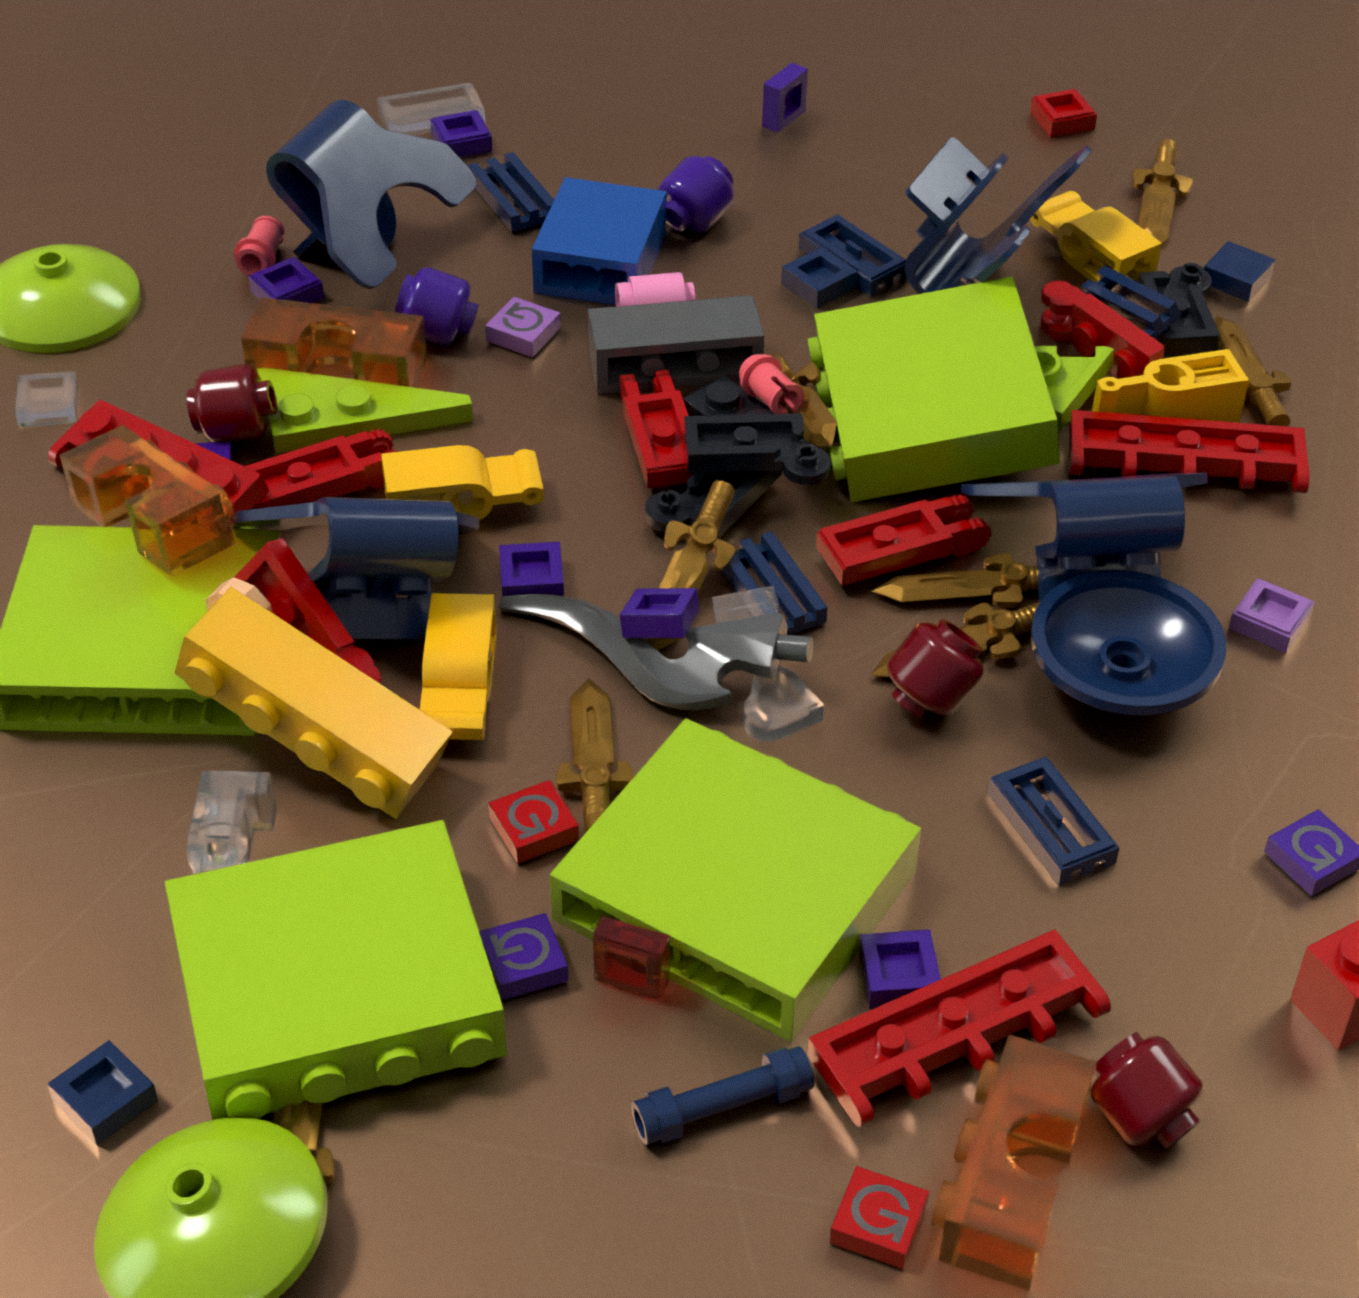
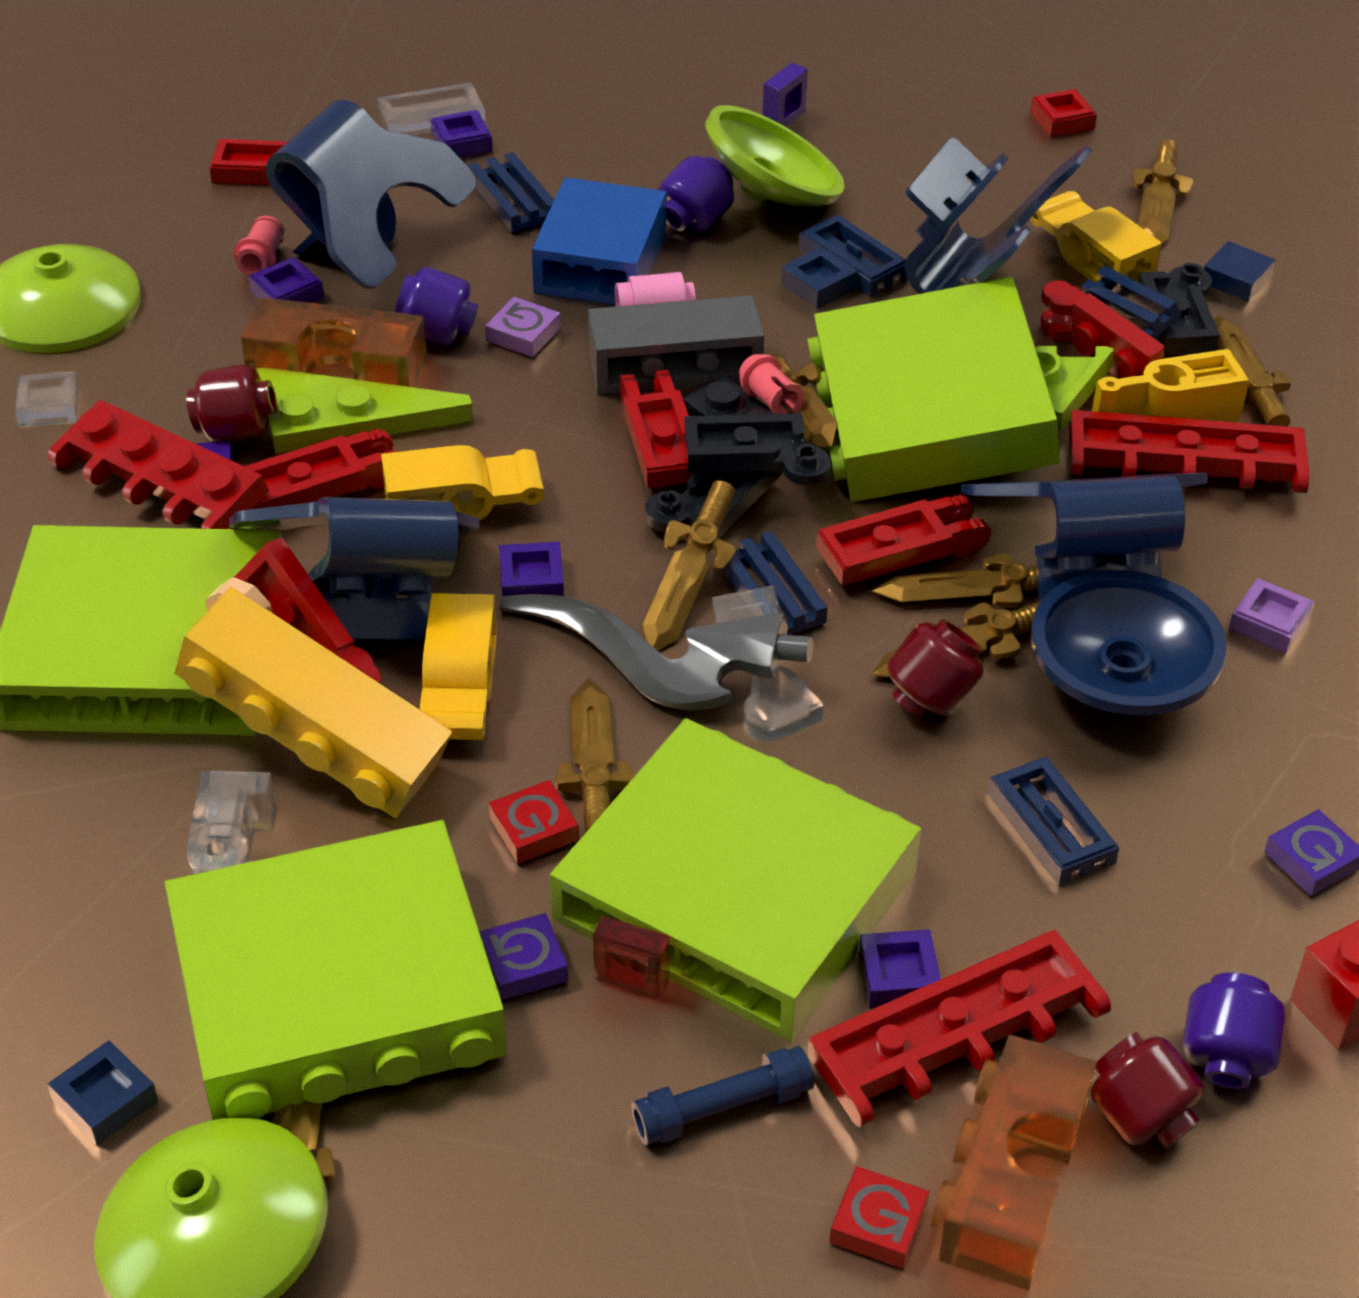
(171, 509): clear orange arch -> none
(242, 161): none -> red tile
(659, 613): dark purple tile -> none
(772, 159): none -> lime dish
(1234, 1030): none -> dark purple head

